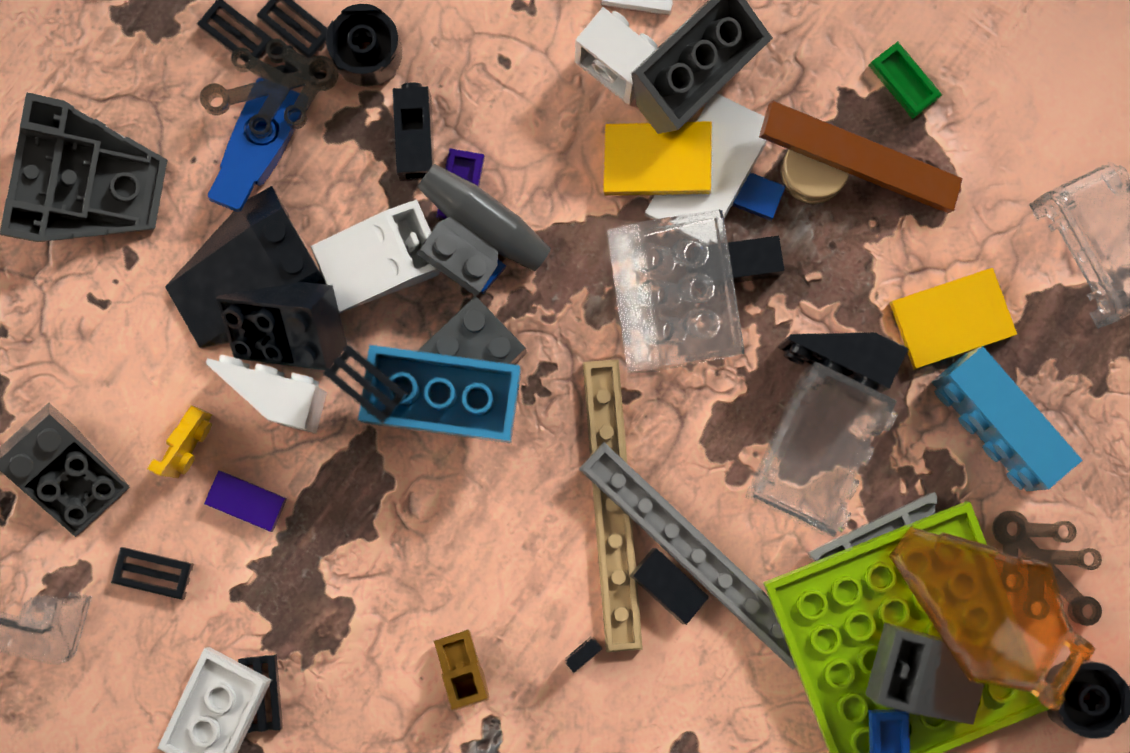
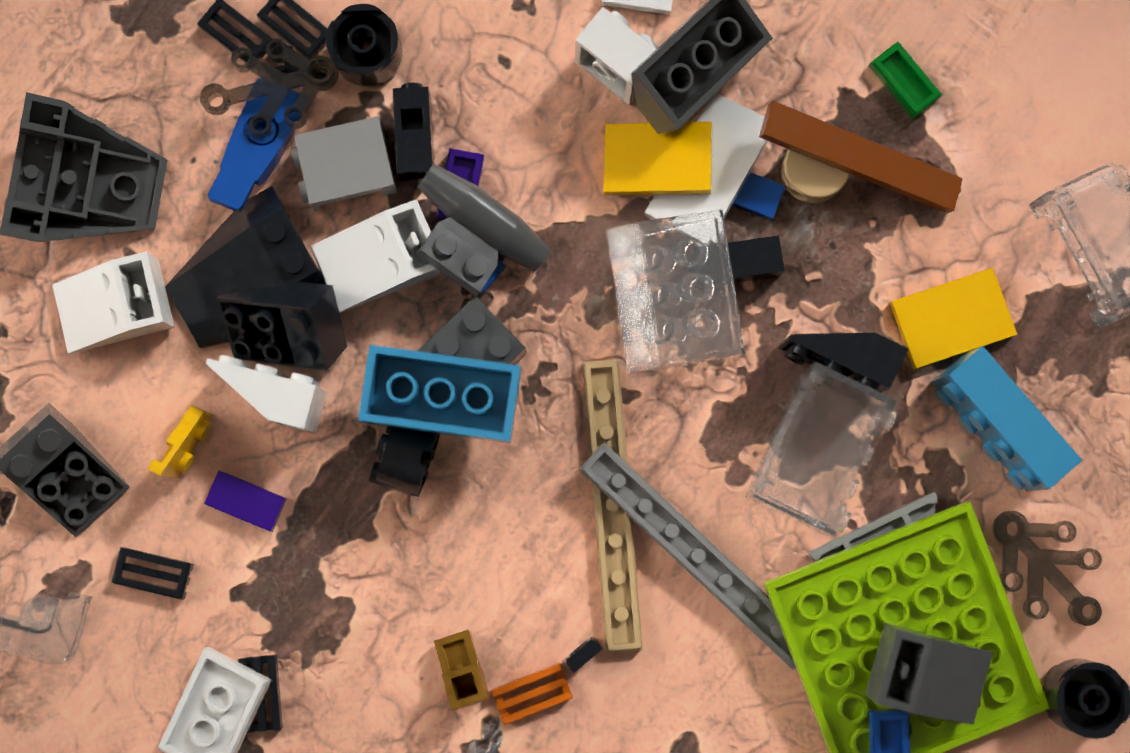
(113, 302): none -> white slope
(340, 363): black tile -> none
(343, 162): none -> light grey panel
(404, 459): none -> black brick
(539, 706): none -> orange tile
(669, 586): black tile -> none
(993, 612): clear orange windscreen -> none

